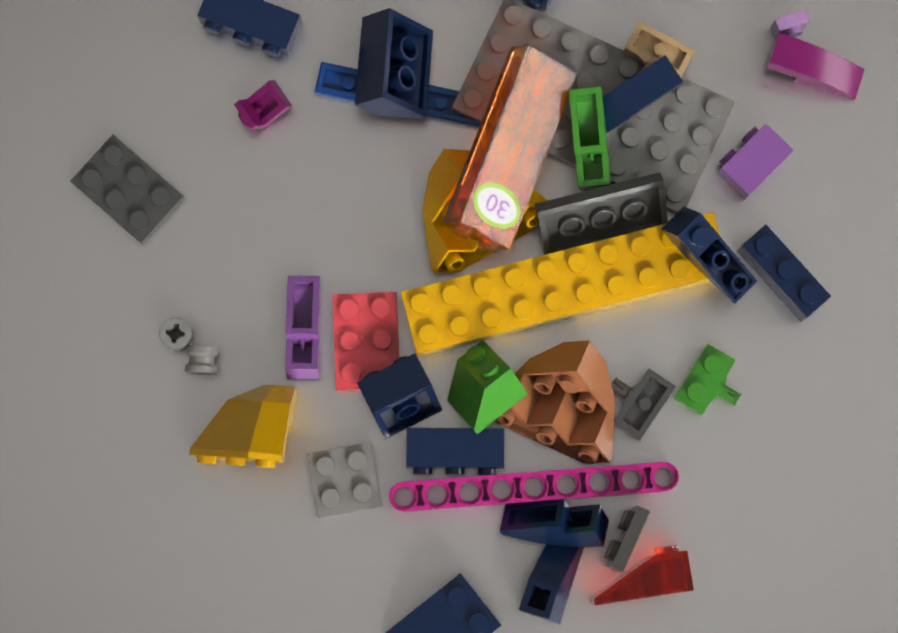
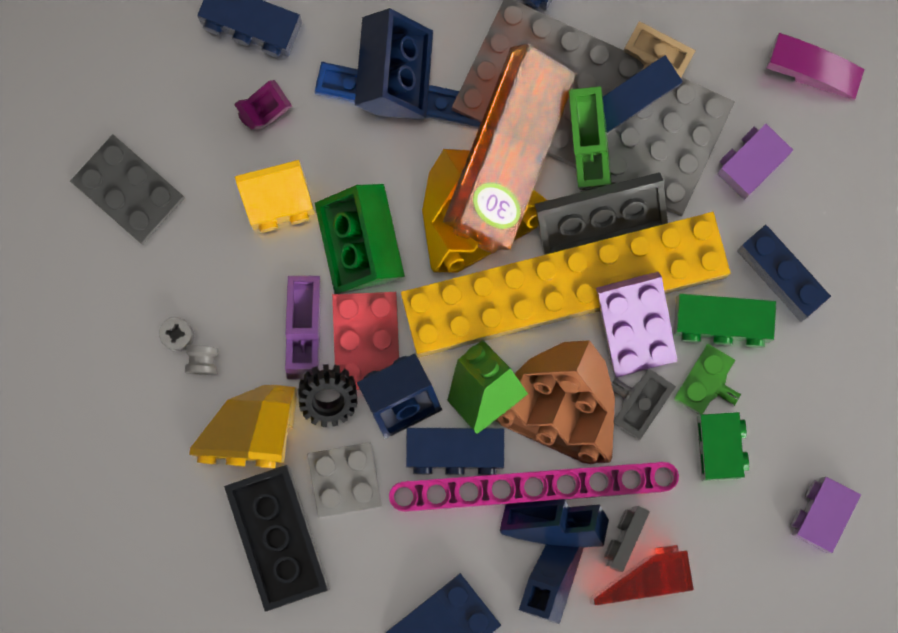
(275, 196): none -> yellow slope
(276, 538): none -> black brick
(331, 410): none -> black tyre
(359, 238): none -> green slope
(637, 324): none -> plate
(709, 253): dark blue slope -> none
(721, 446): none -> green brick
(724, 319): none -> green brick
(790, 24): lavender plate -> none
(825, 514): none -> medium lavender brick

